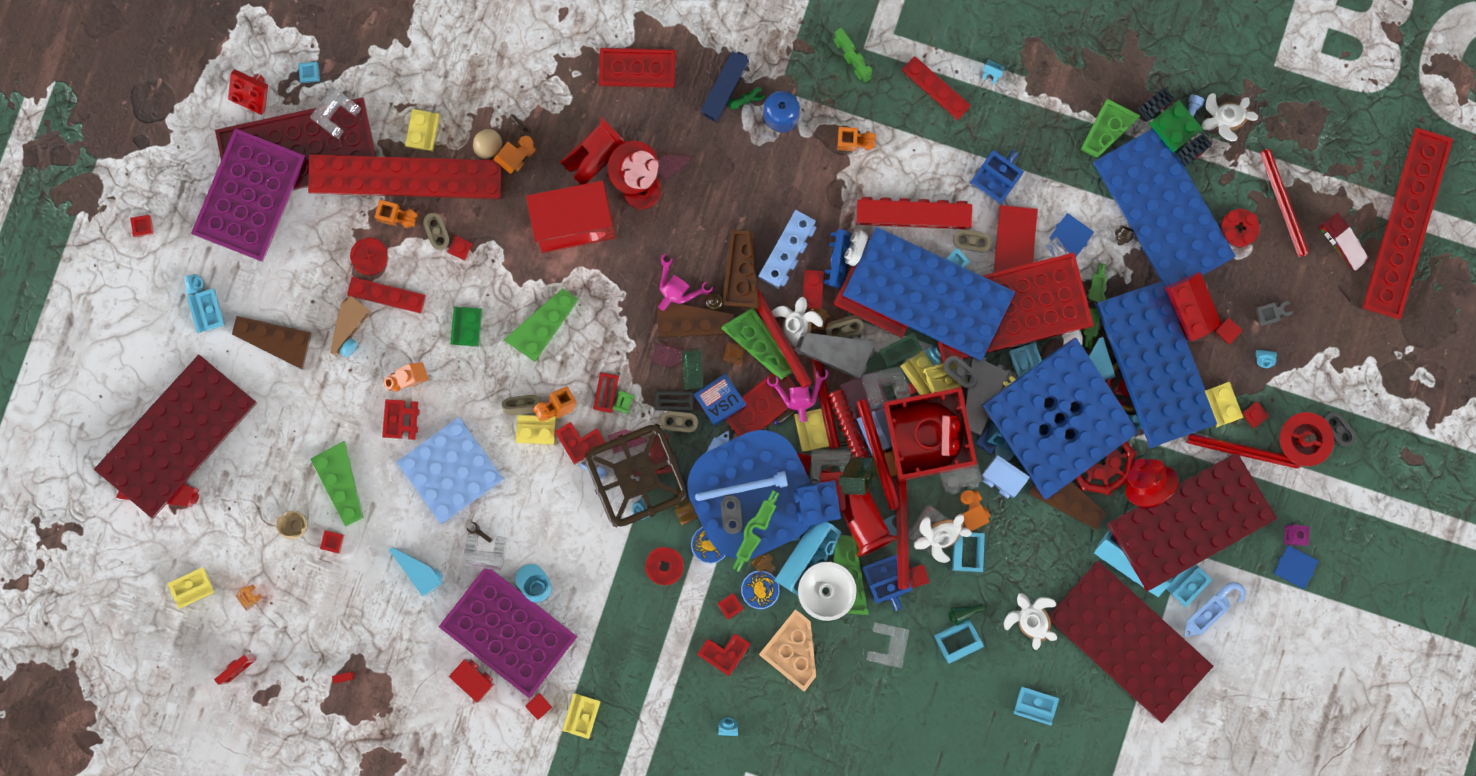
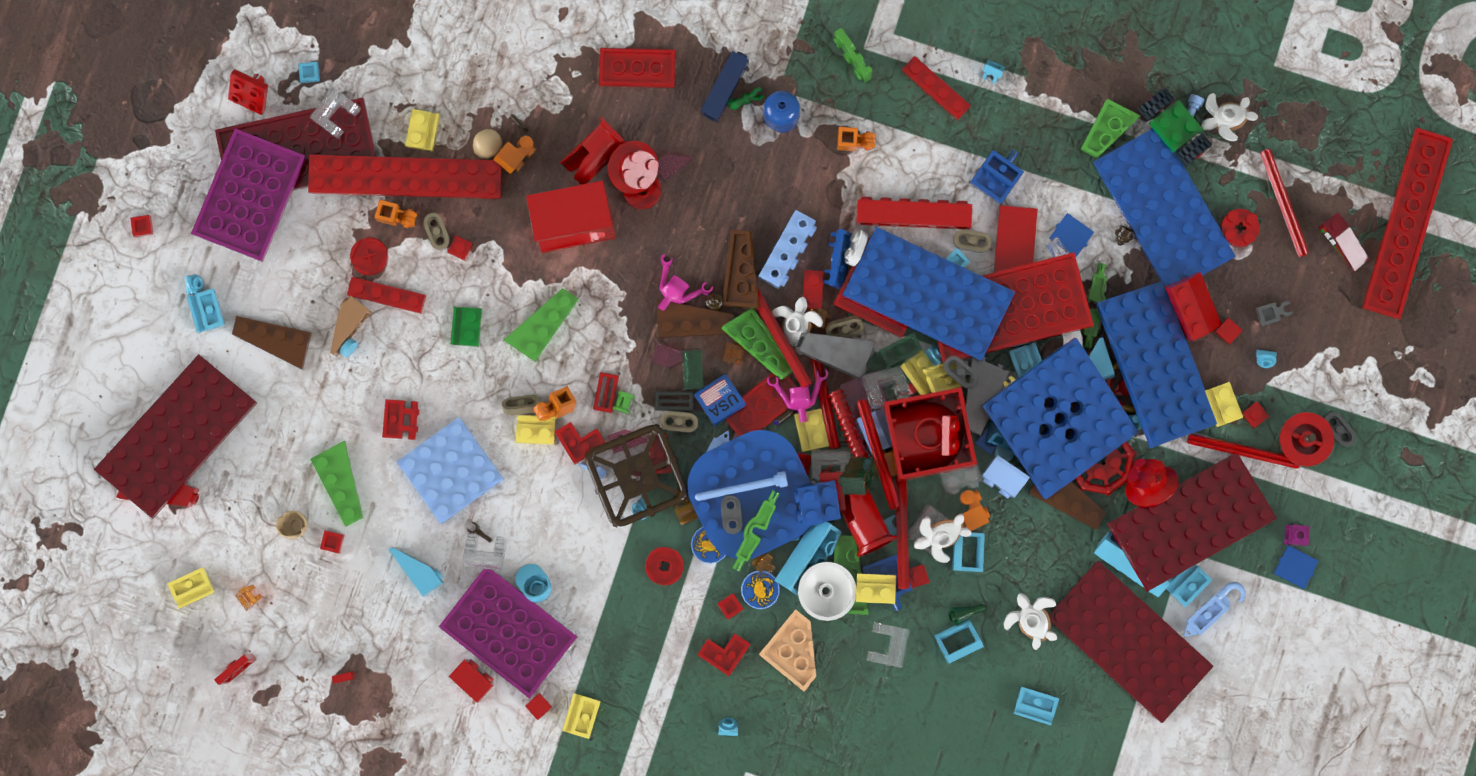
(406, 376): orange brick -> none
(875, 588): none -> light yellow plate

